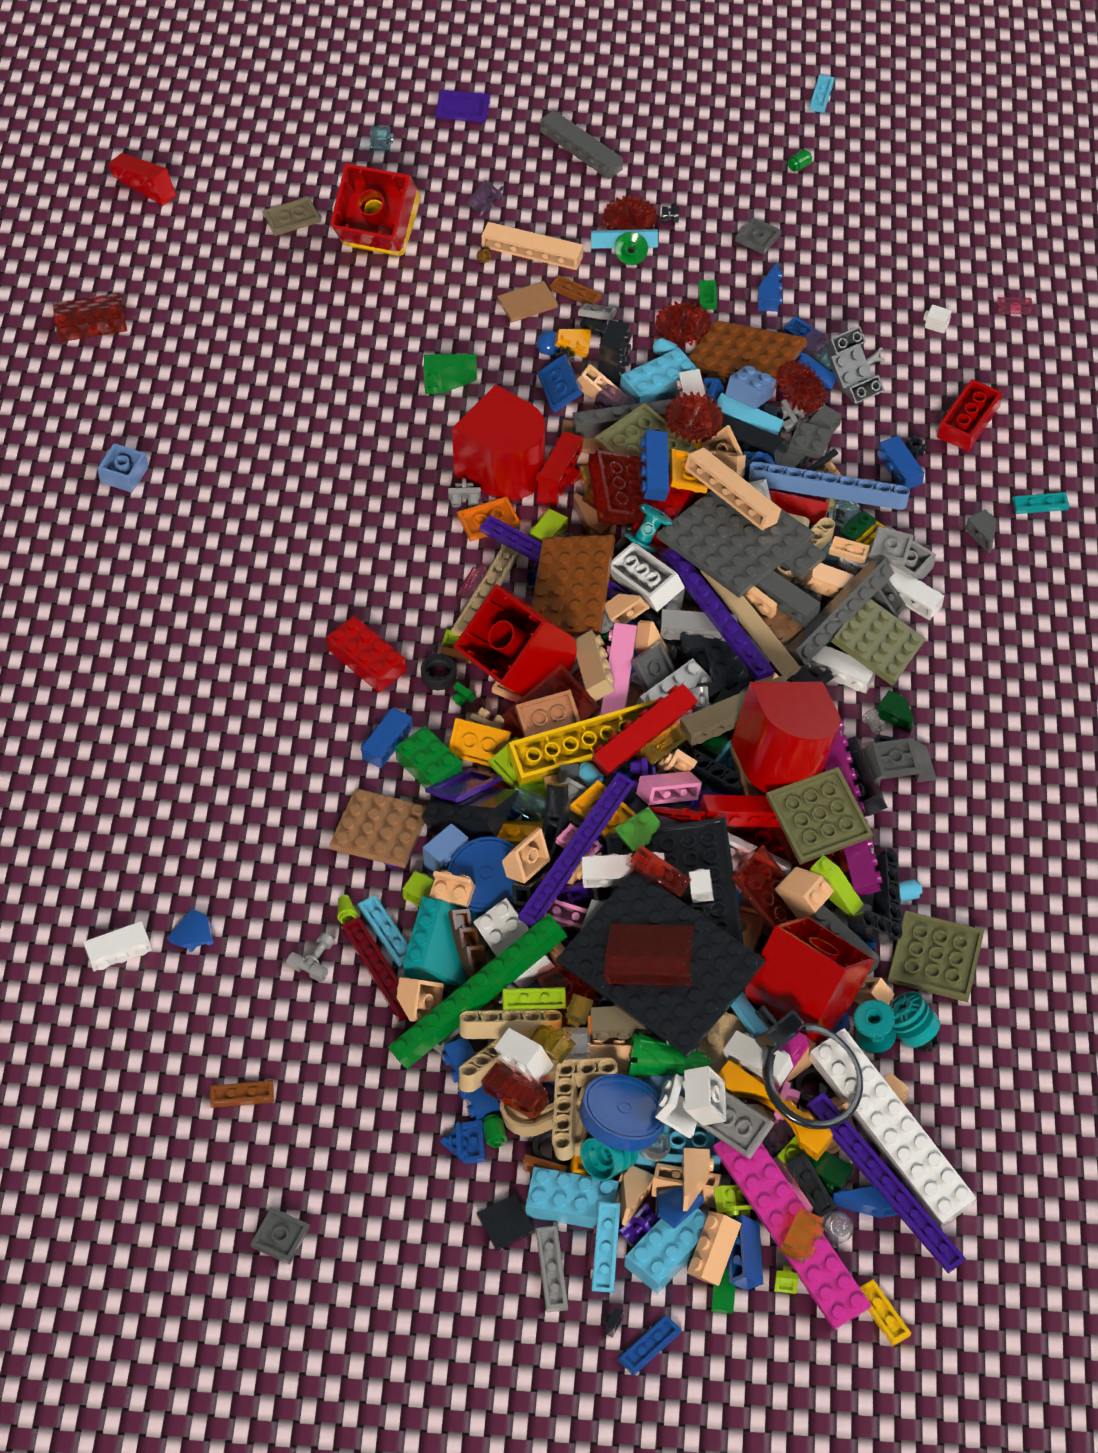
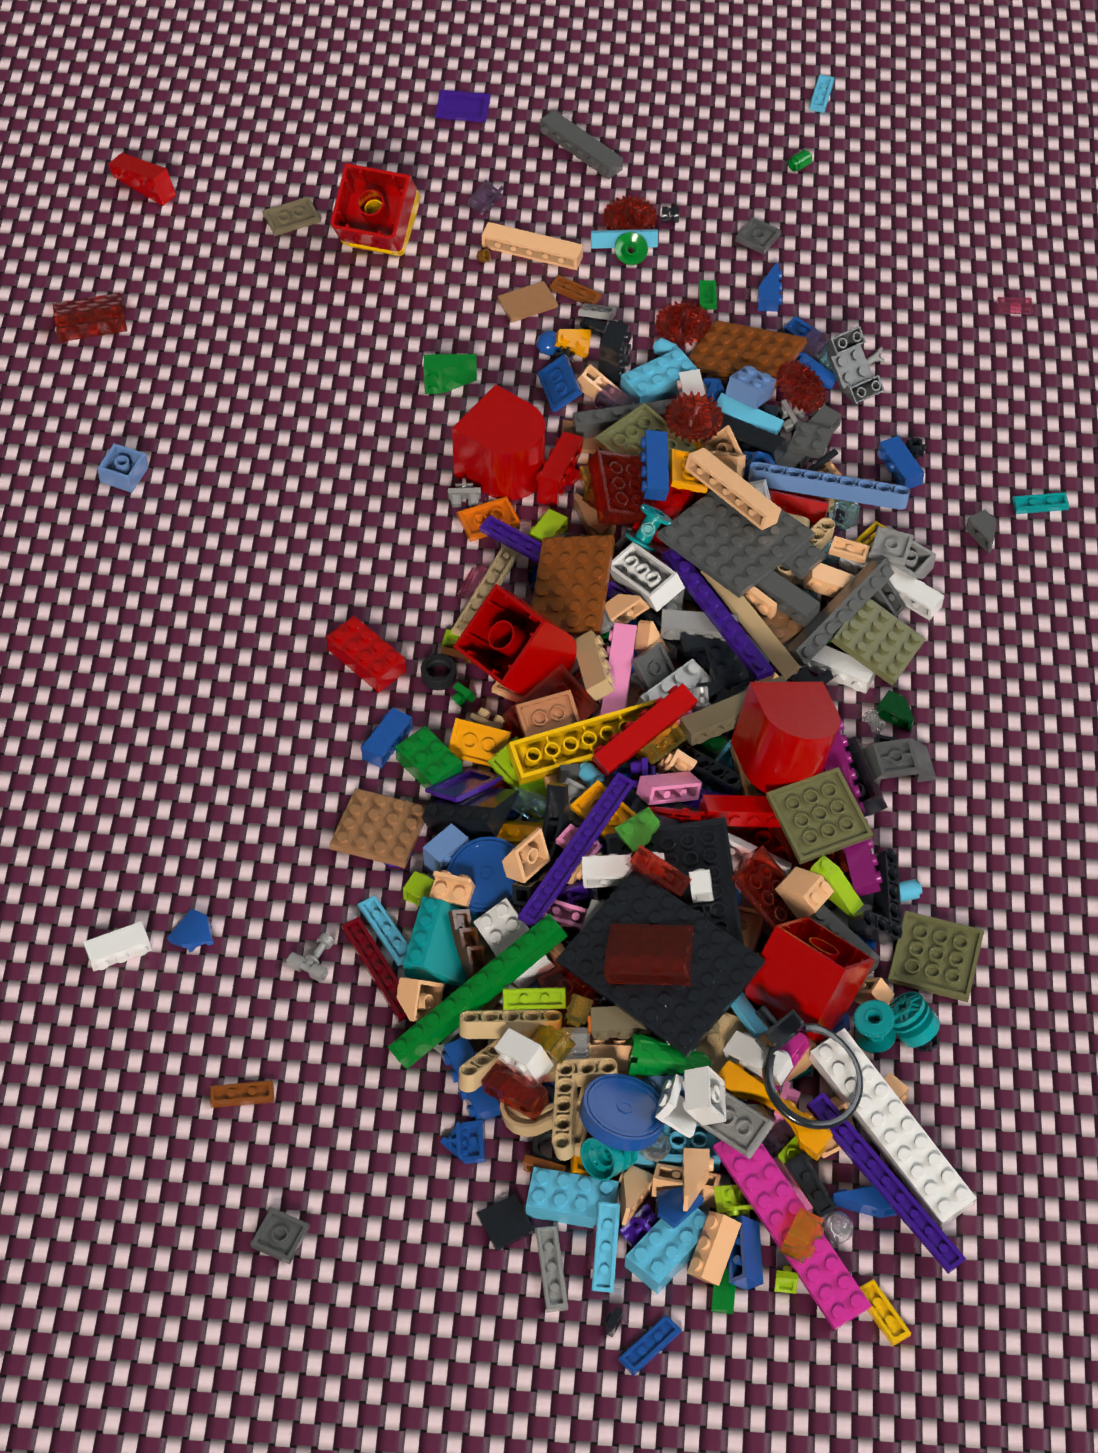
(346, 910): lime cone -> none
(381, 138): clear light blue brick -> none
(494, 1131): green brick -> none
(807, 1075): black tyre -> none
(832, 1171): dark green brick -> none
(857, 526): dark green bracket -> none
(937, 318): white brick -> none
(970, 415): red brick -> none

